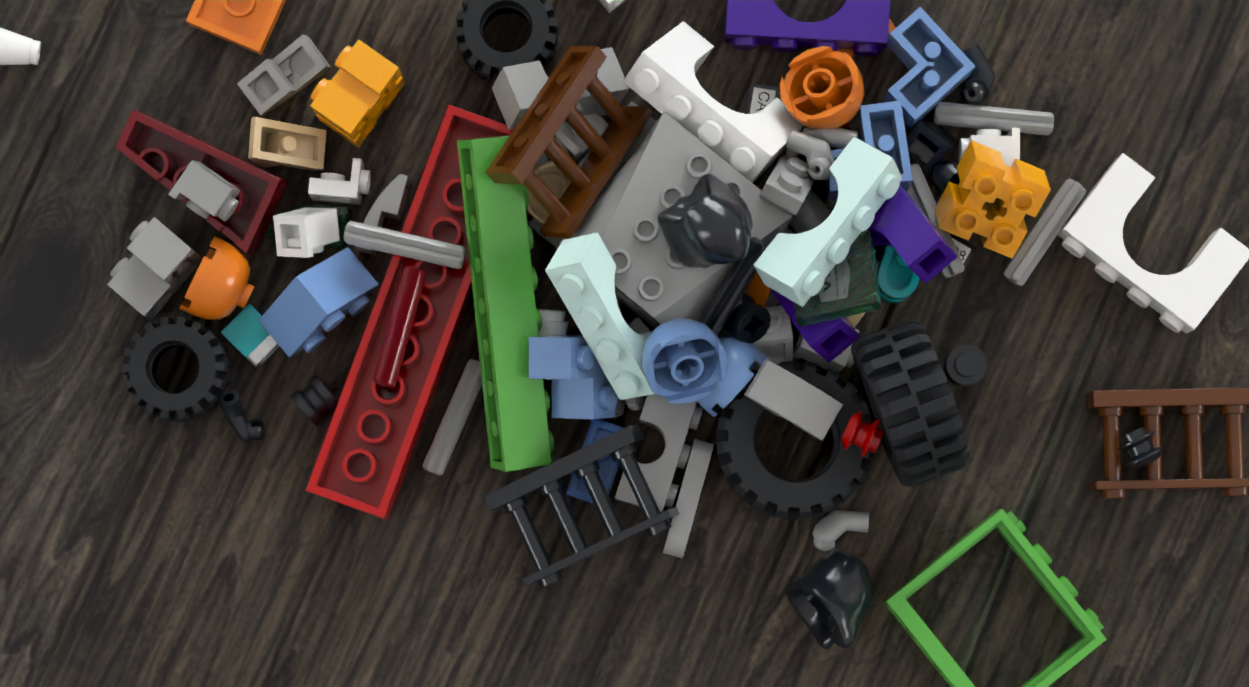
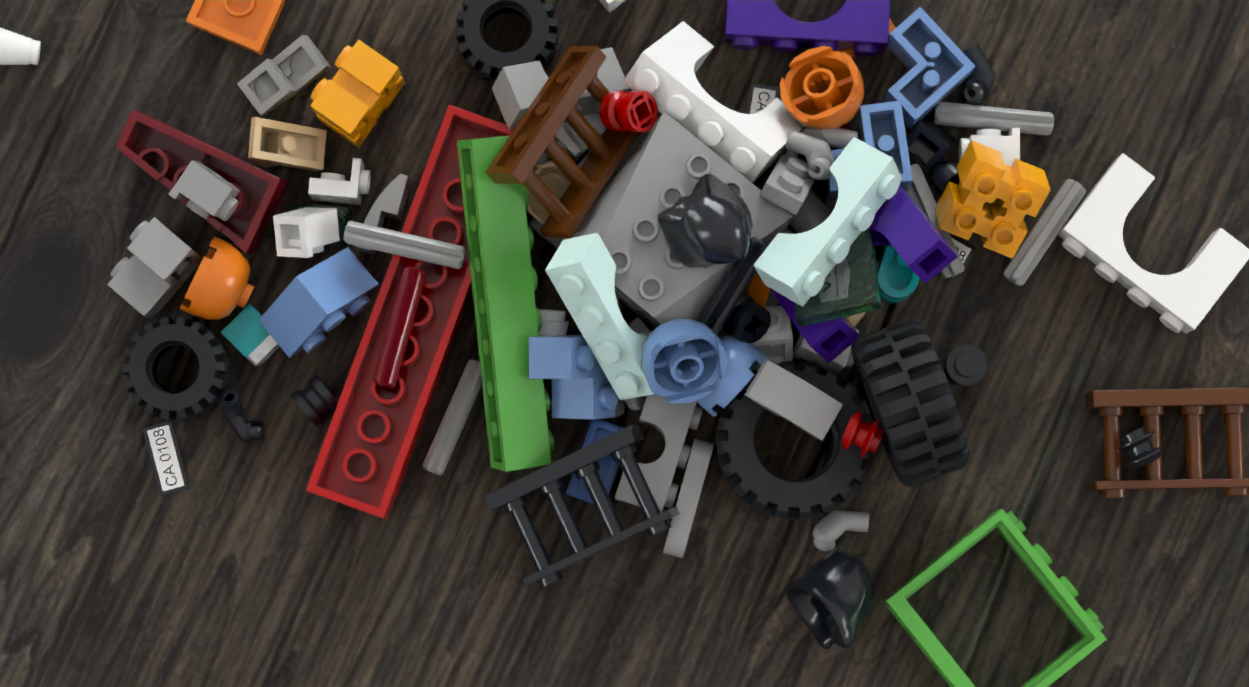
(165, 458): none -> sticker
(628, 111): none -> red wheel

